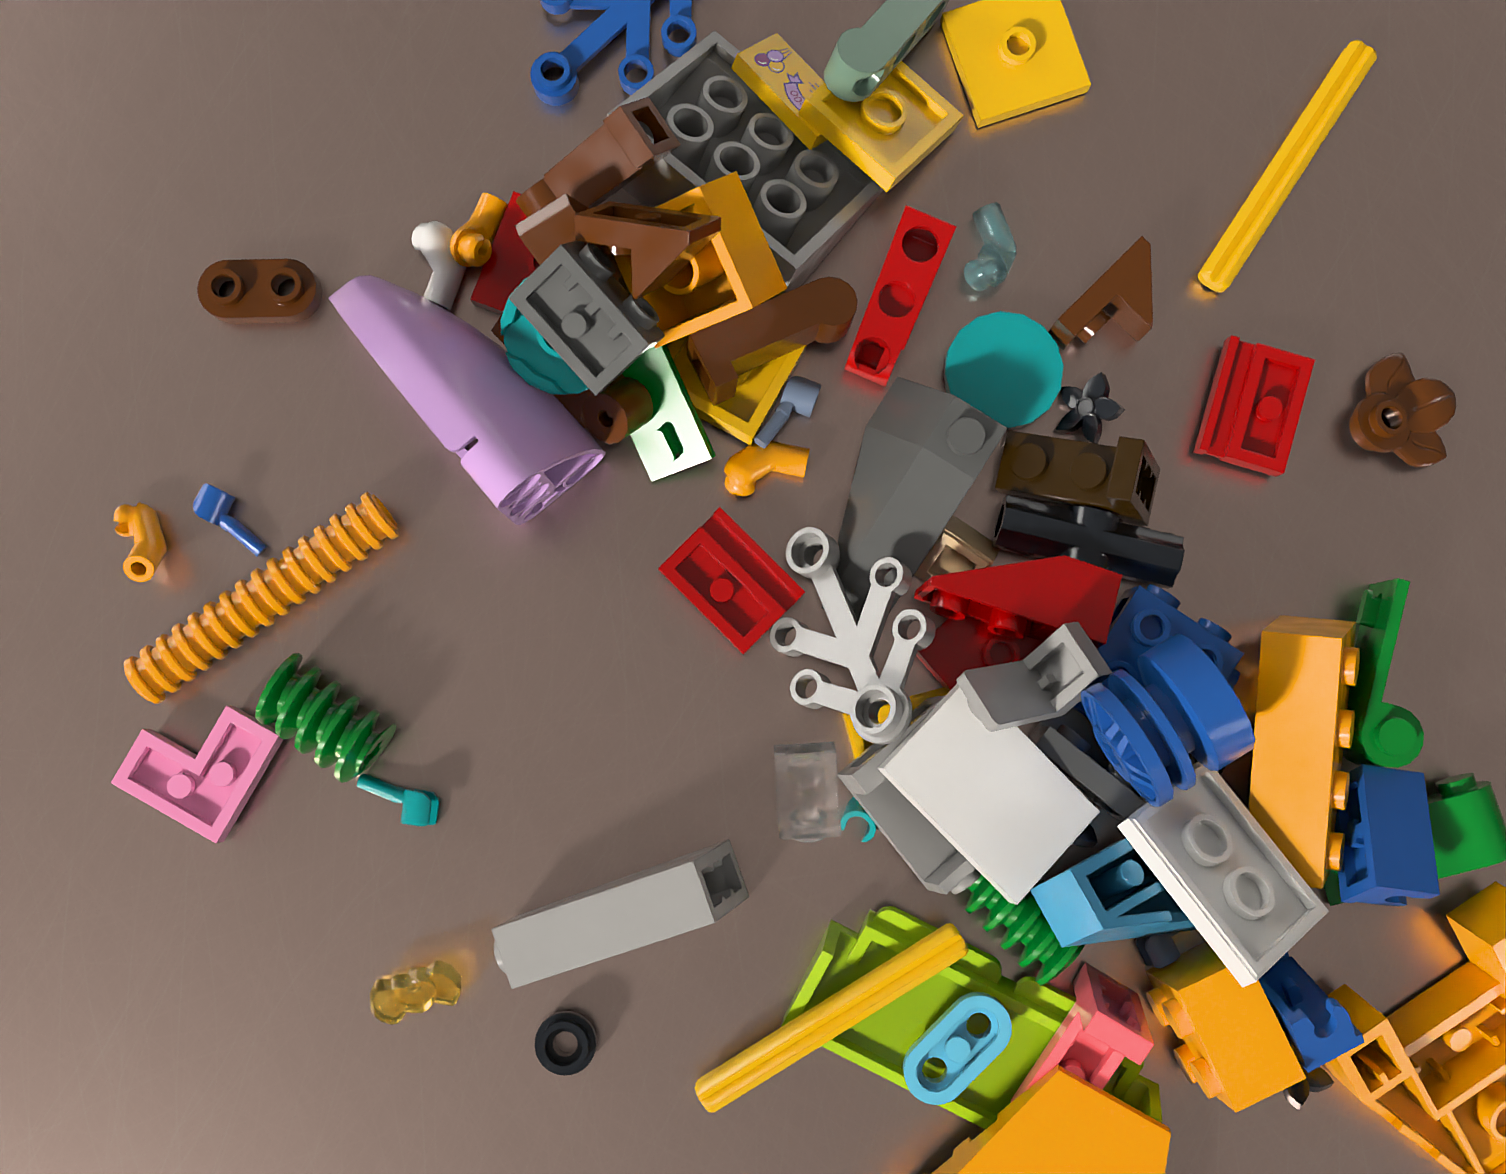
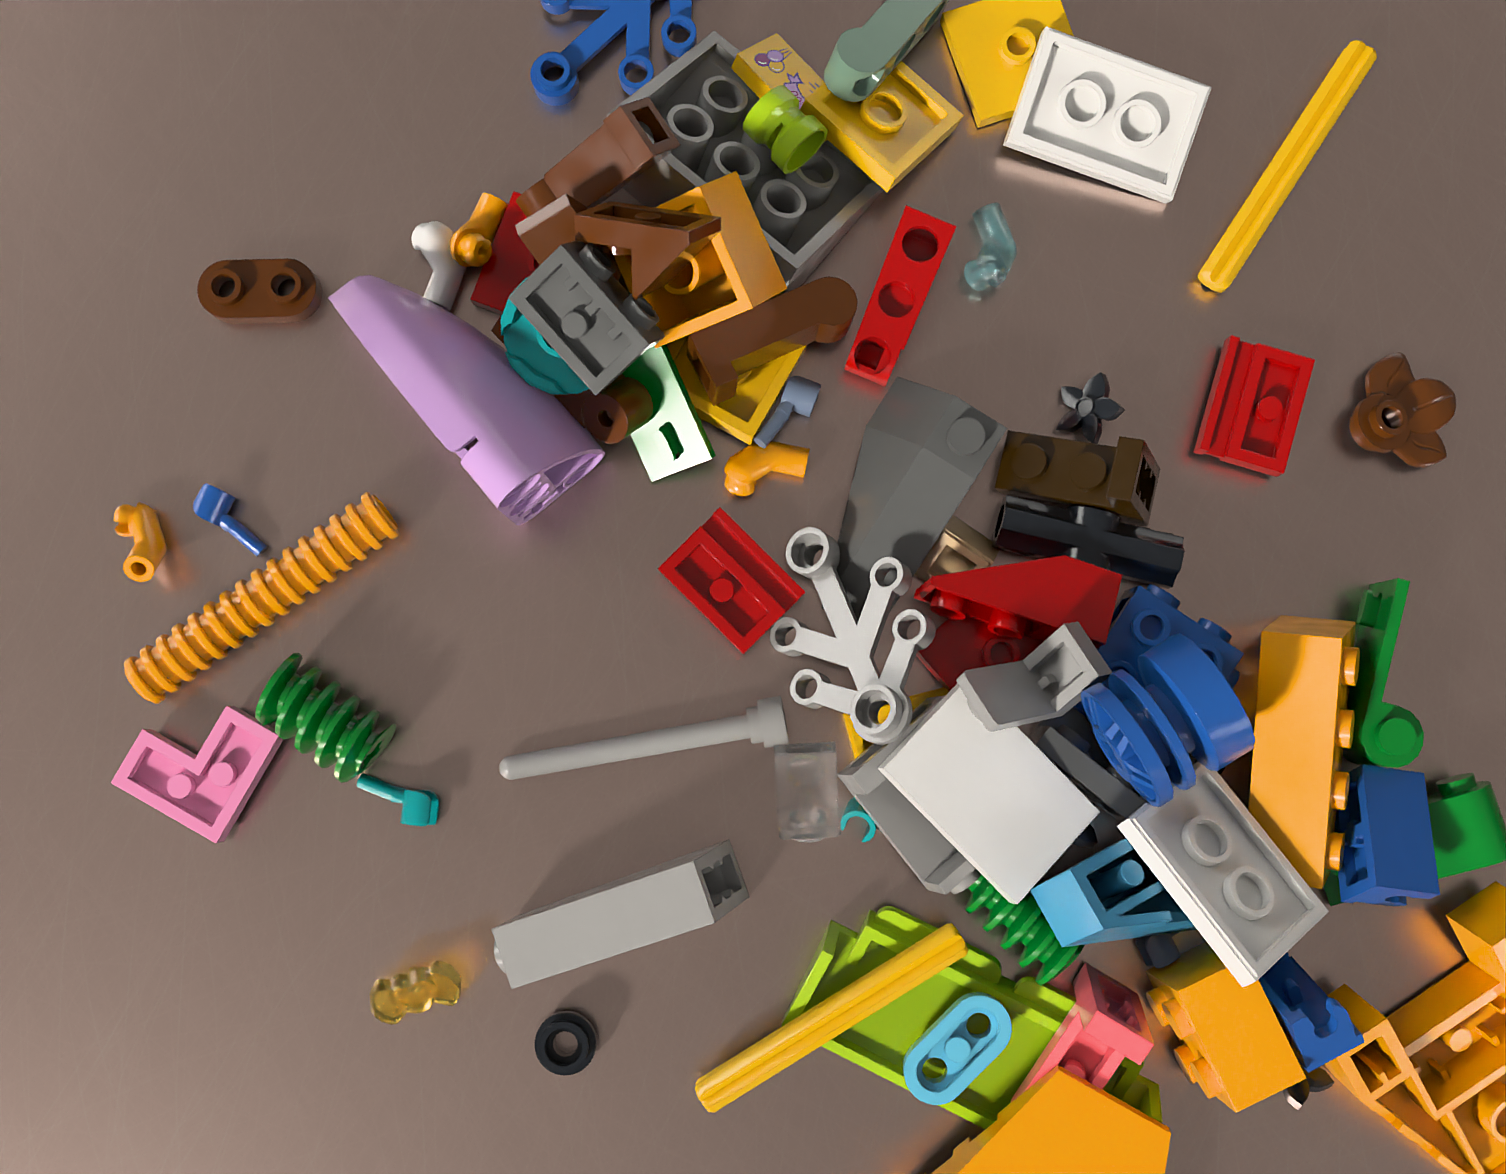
(760, 723): none -> light grey piece
(784, 129): none -> lime wheel
(1005, 368): teal tile -> none
(1107, 115): none -> white tile
(1121, 291): reddish brown slope -> none

